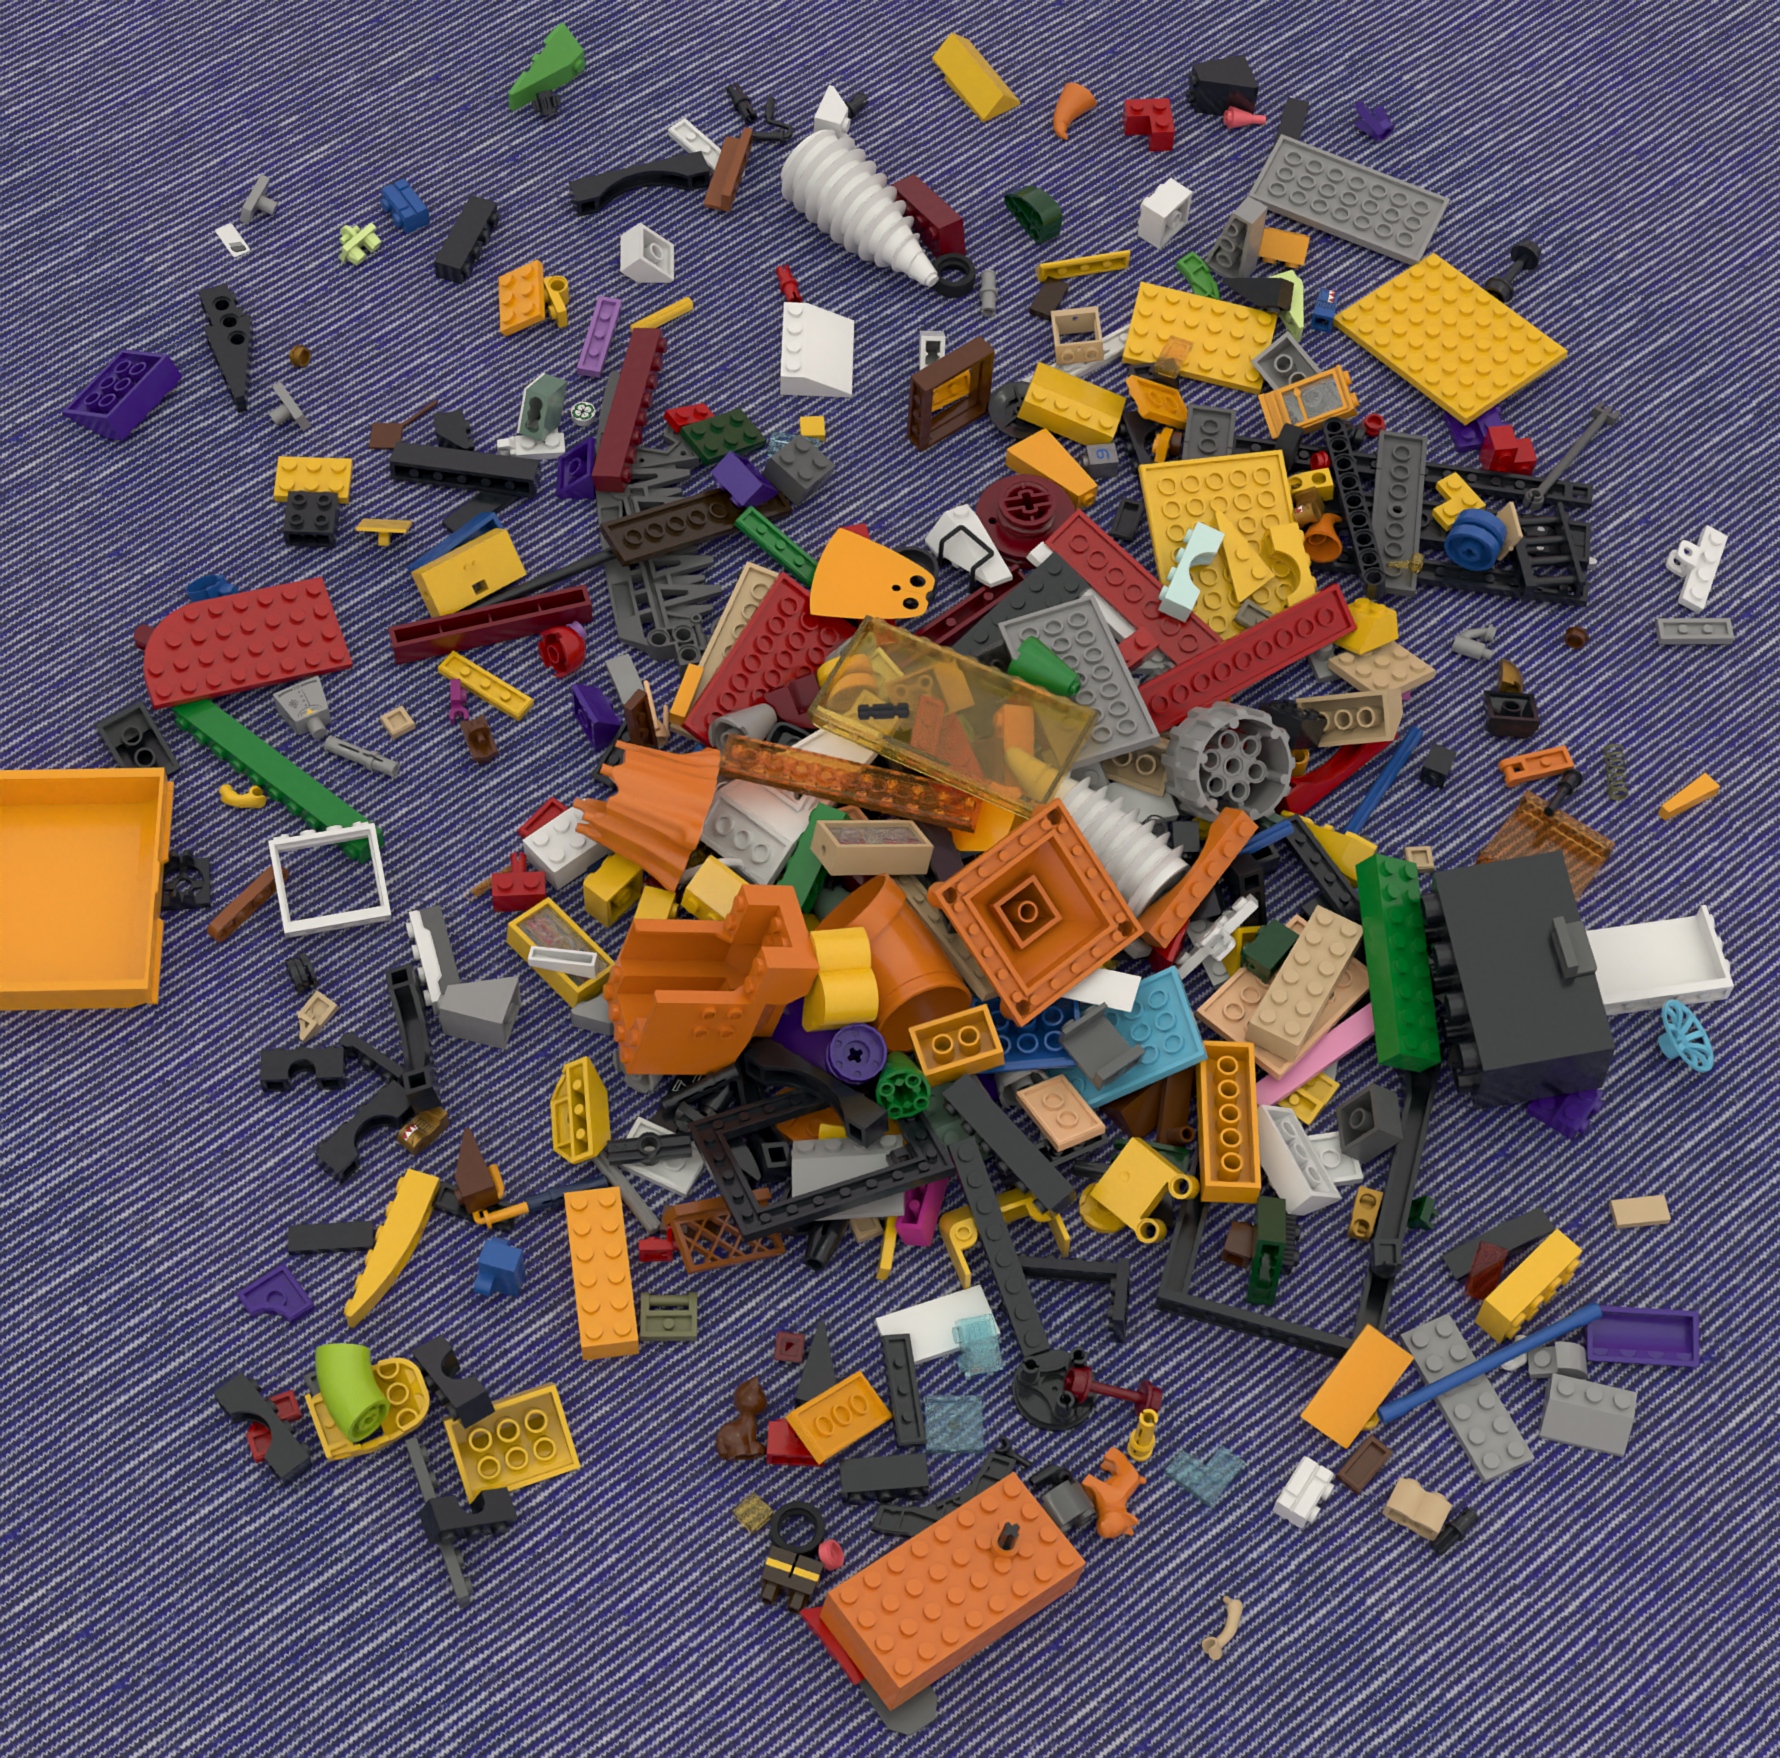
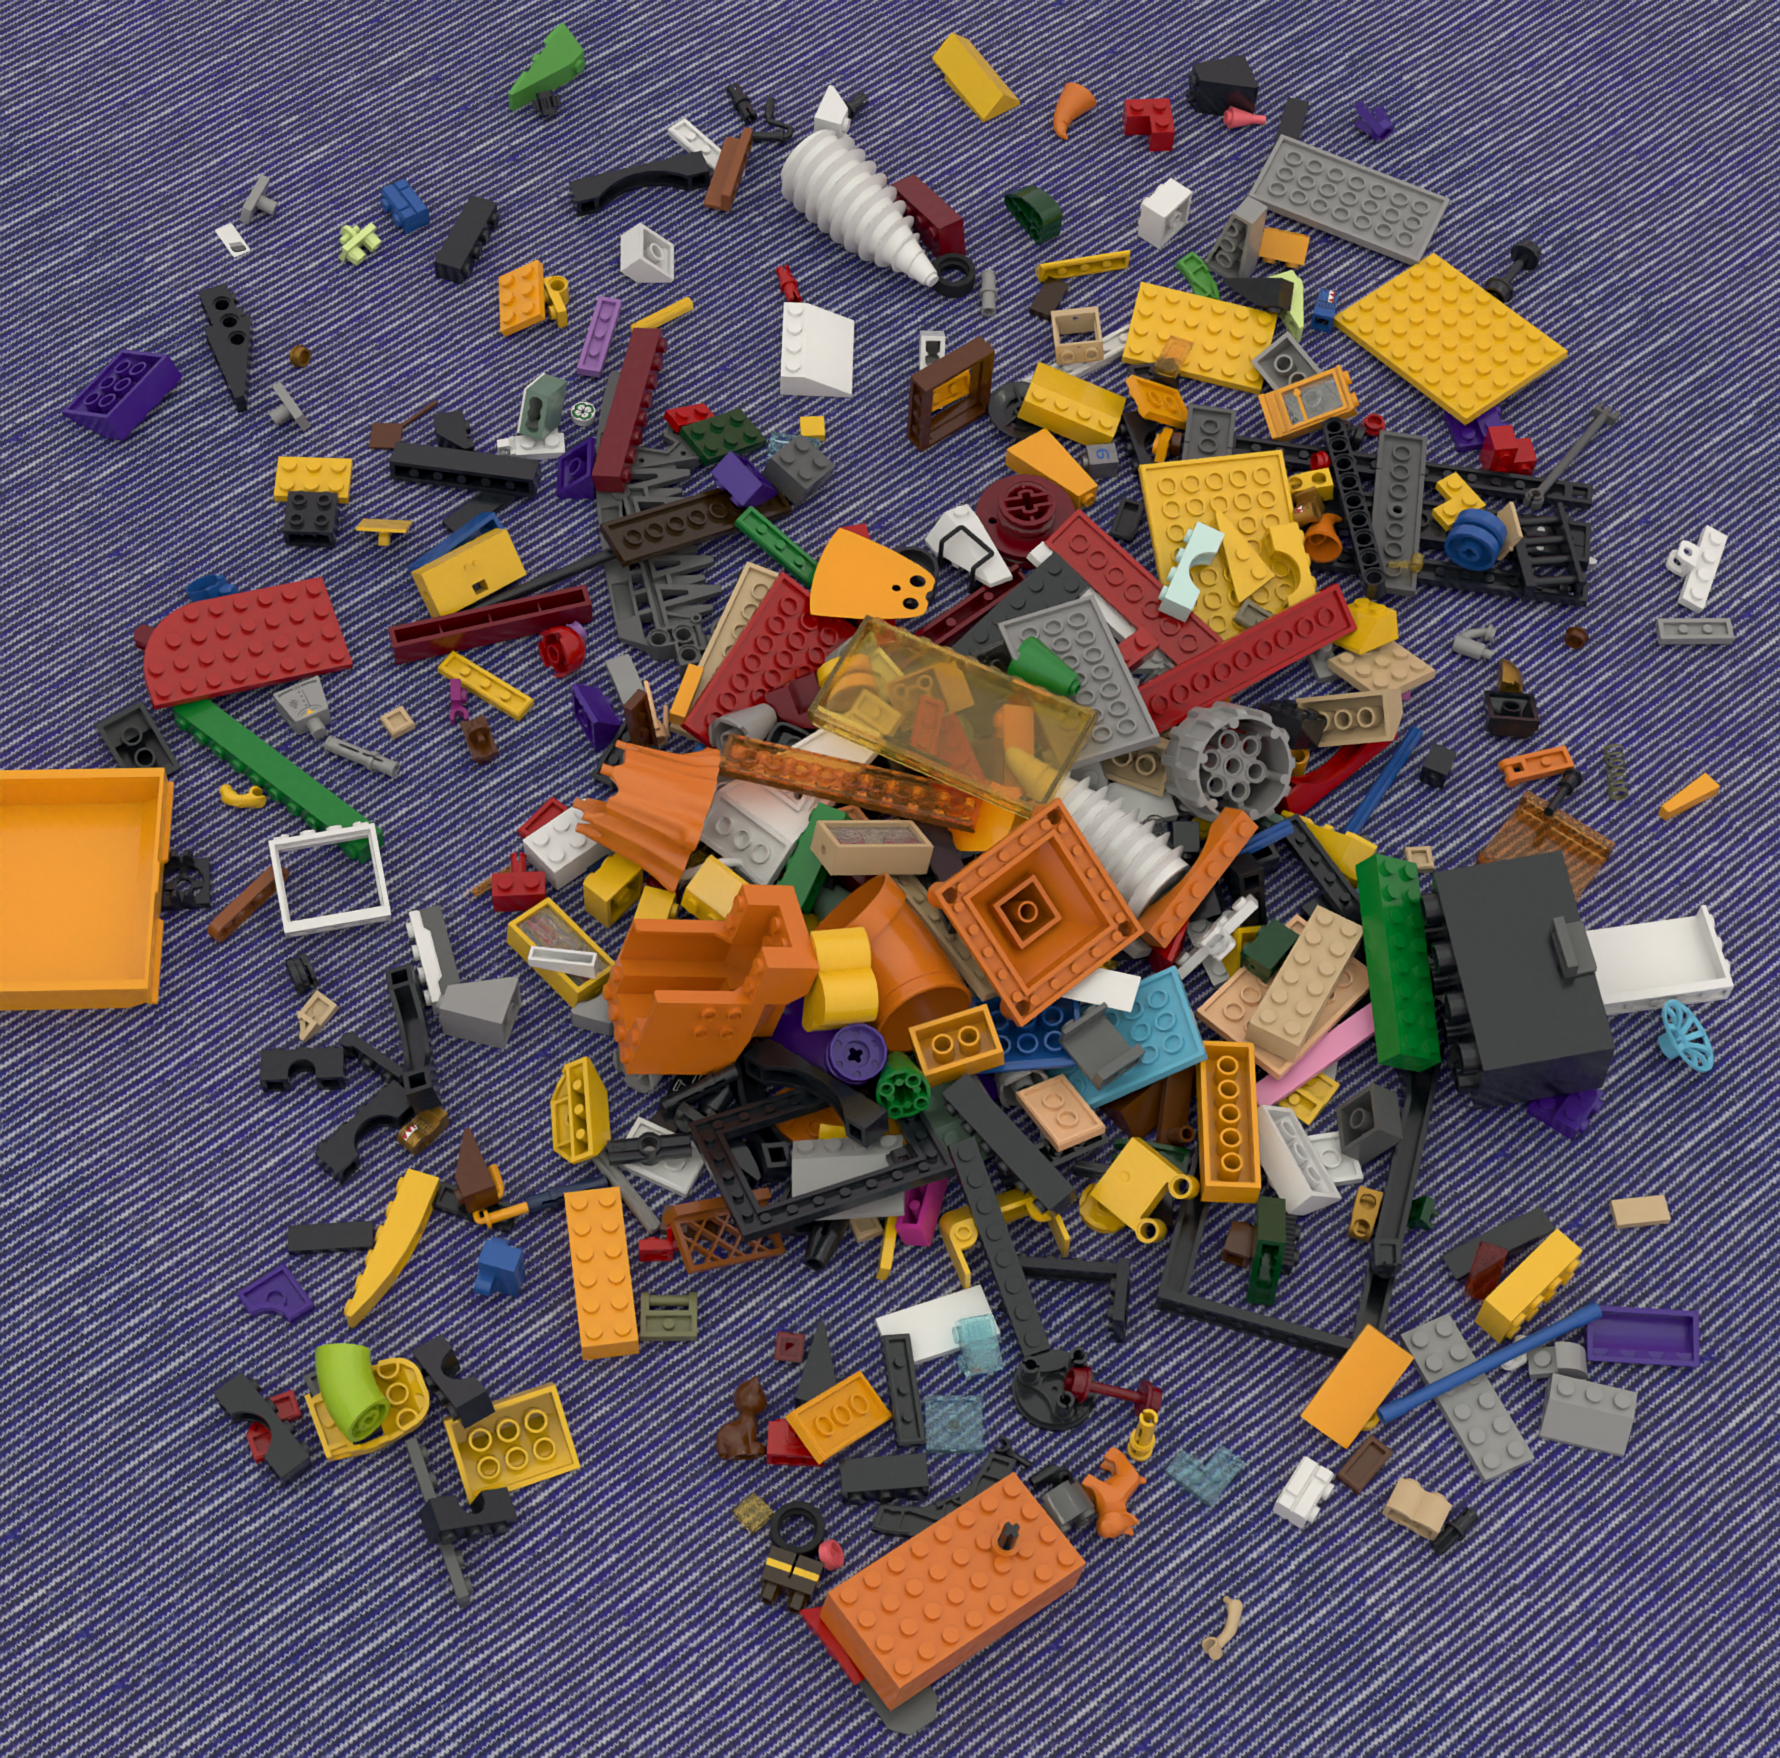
(883, 711): black axle -> none
(1289, 442): black tyre -> none

